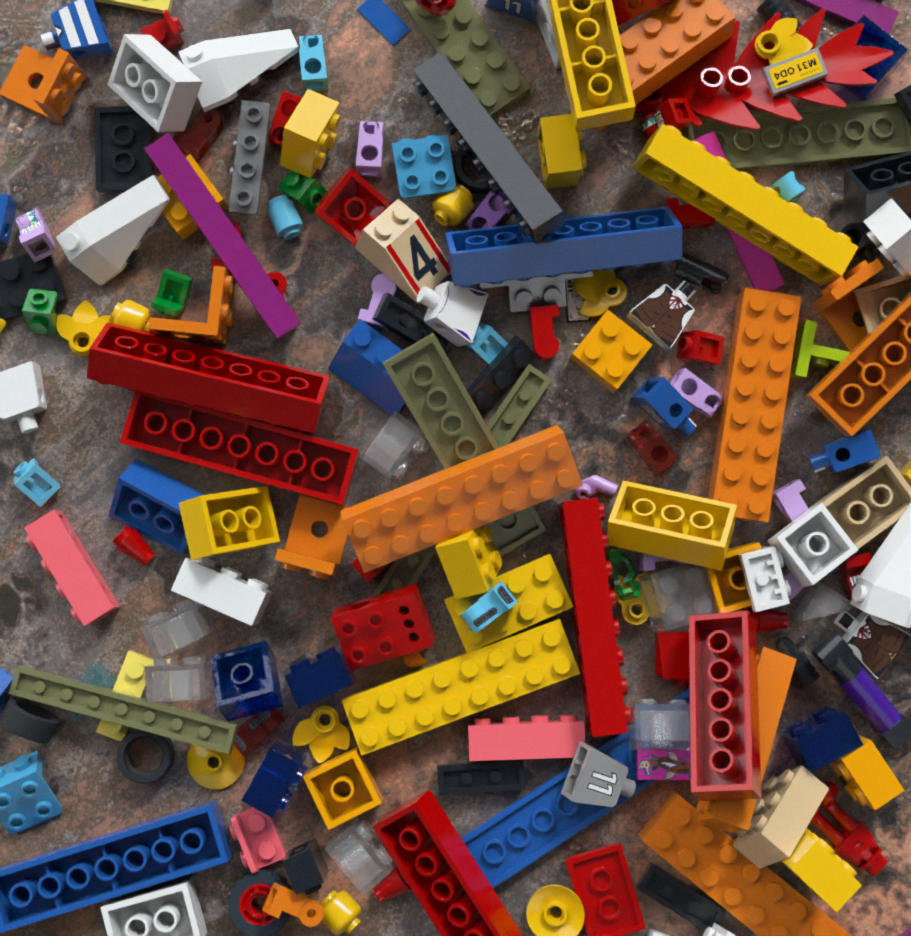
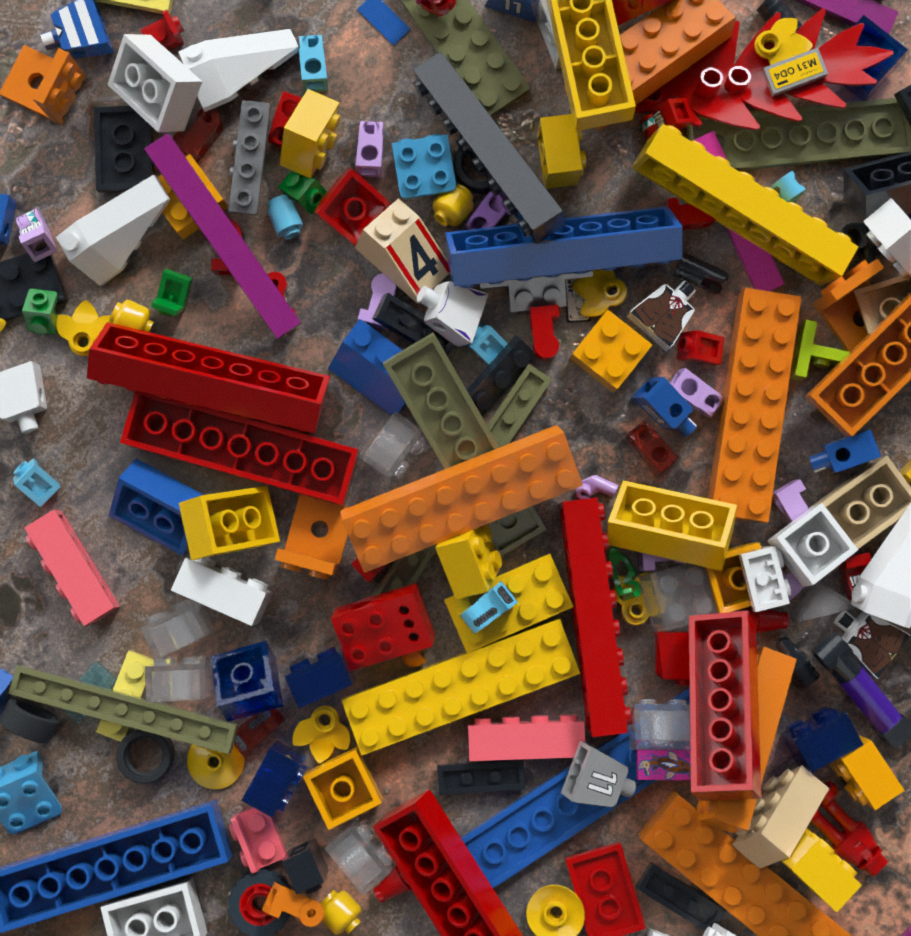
(133, 545): red cone -> none
(219, 314): orange bracket -> none

